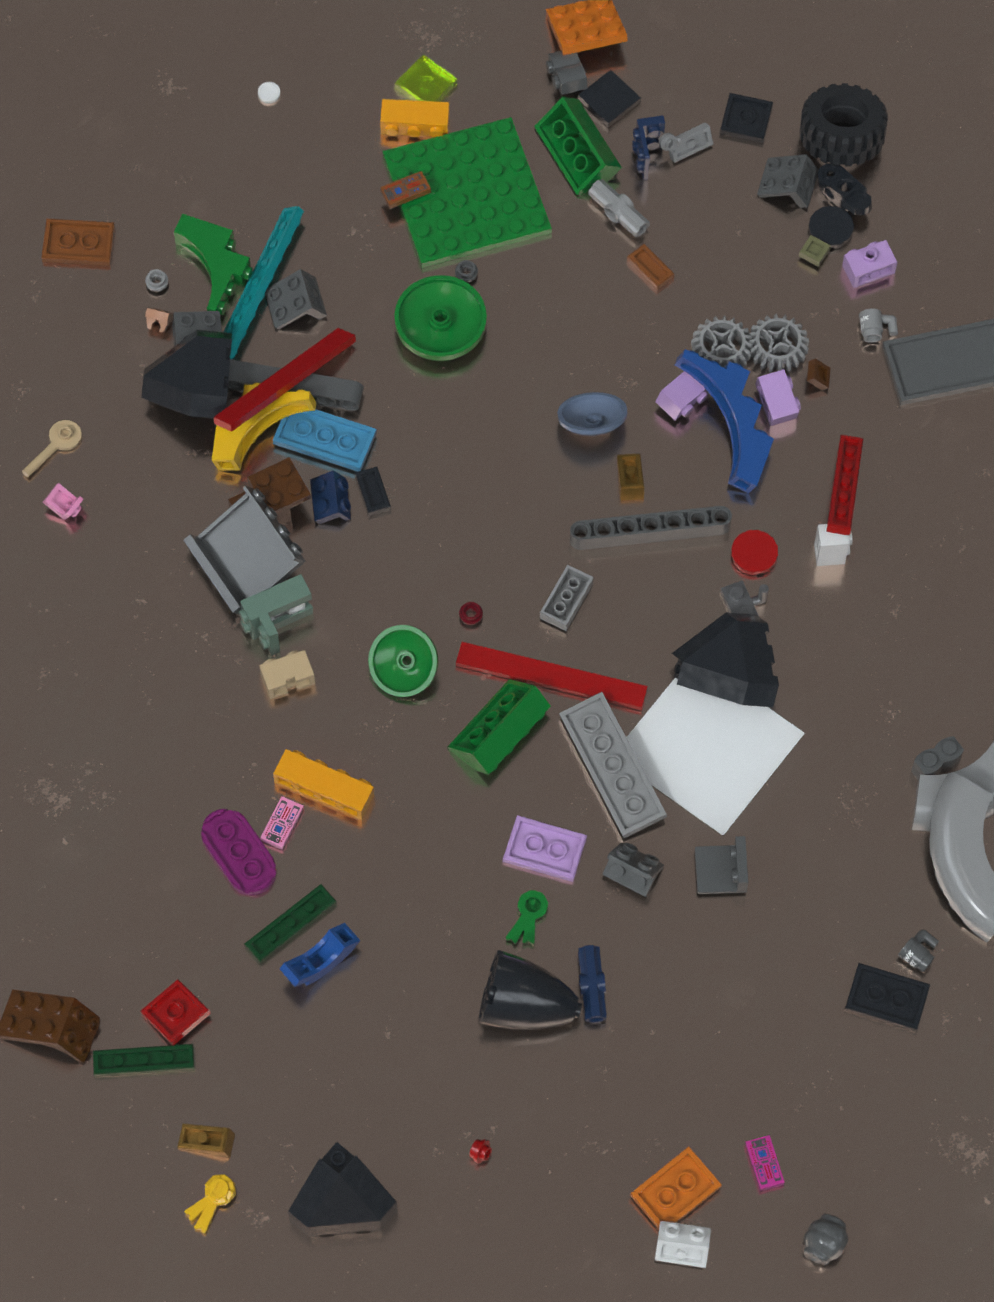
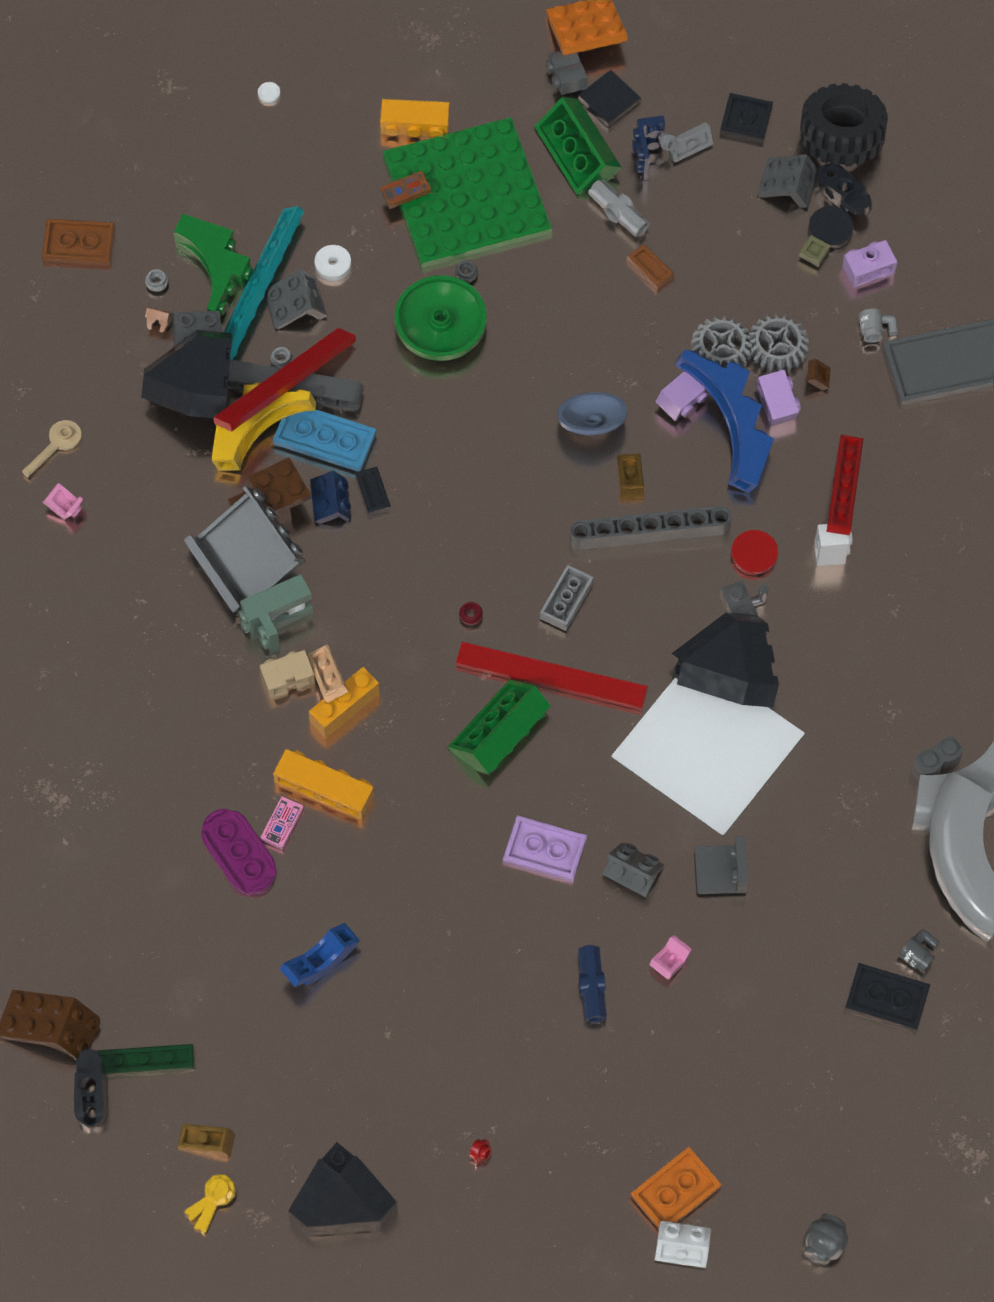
(90, 1067): none -> black piece
(175, 1012): red tile -> none
(281, 352): none -> light grey plate
(290, 923): dark green tile -> none
(327, 673): none -> light nougat tile
(330, 716): none -> light orange brick
(332, 272): none -> white piece
(388, 662): green dish -> none
(425, 81): clear neon green tile -> none
(525, 996): black cylinder -> none
(532, 907): green piece -> none
(613, 765): light grey plate -> none
(671, 957): none -> bright pink bracket
(764, 1163): dark pink tile -> none

